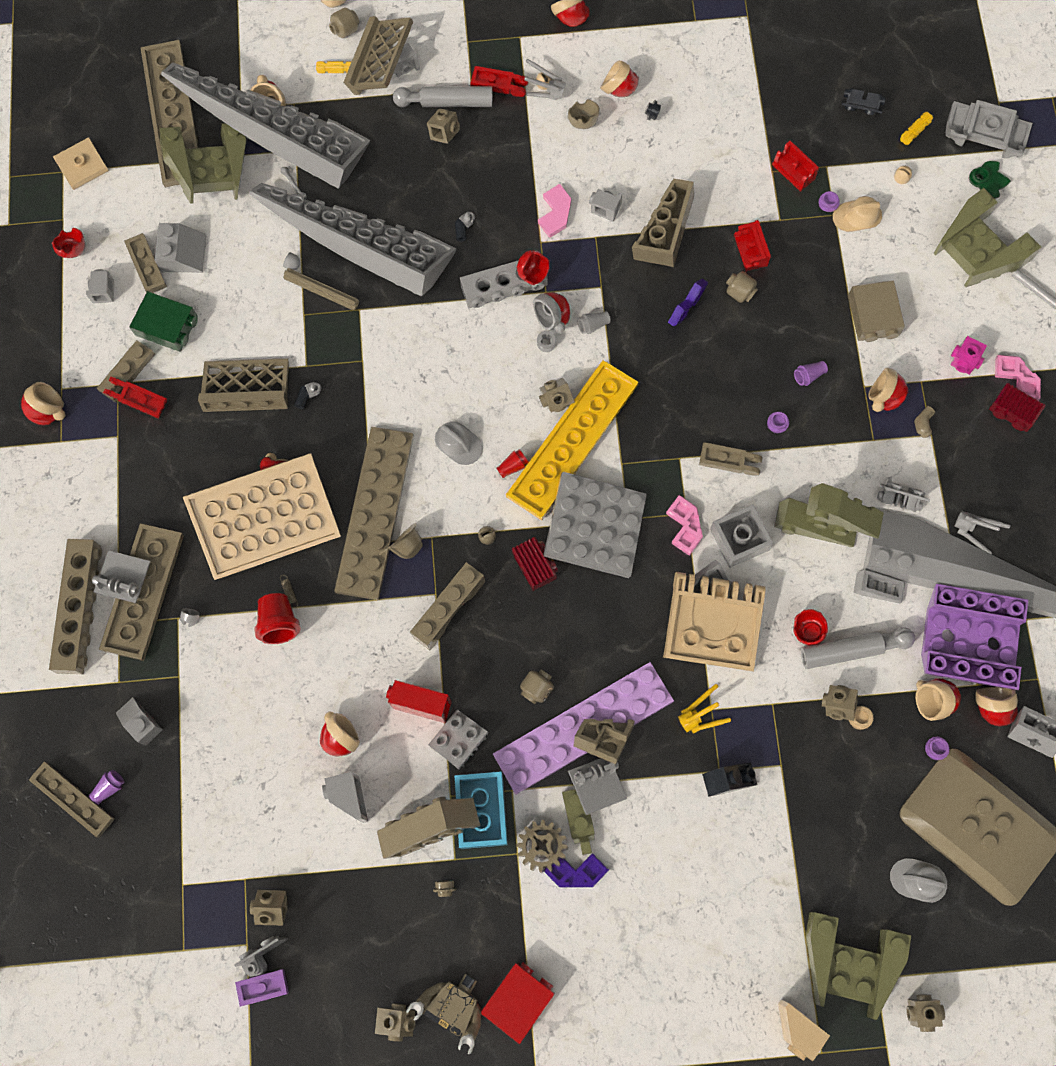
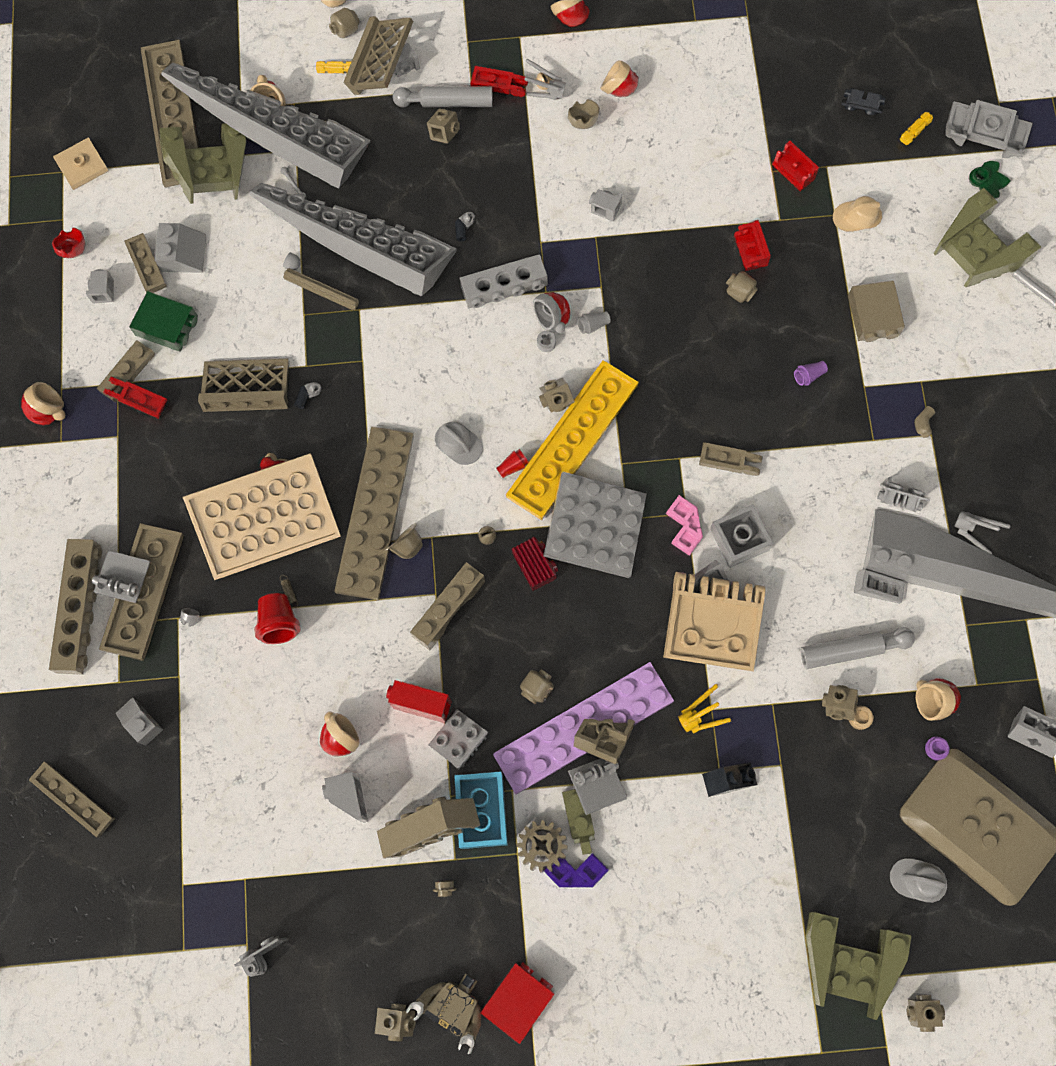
(107, 786): medium lavender cone -> none
(261, 987): medium lavender plate -> none
(269, 907): dark tan brick -> none
(532, 267): red hair -> none
(560, 204): bright pink tile -> none
(652, 110): black plate -> none
(665, 229): dark tan wedge -> none
(693, 297): dark purple tile -> none
(778, 422): medium lavender plate -> none
(800, 1032): tan slope -> none
(810, 627): red hair -> none
(829, 201): medium lavender plate -> none
(829, 516): olive wedge -> none
(888, 391): tan piece -> none
(903, 175): tan hinge -> none
(968, 355): dark pink brick -> none
(973, 620): medium lavender slope -> none
(997, 705): tan piece -> none
(1015, 368): bright pink tile -> none
(1016, 407): dark red brick -> none

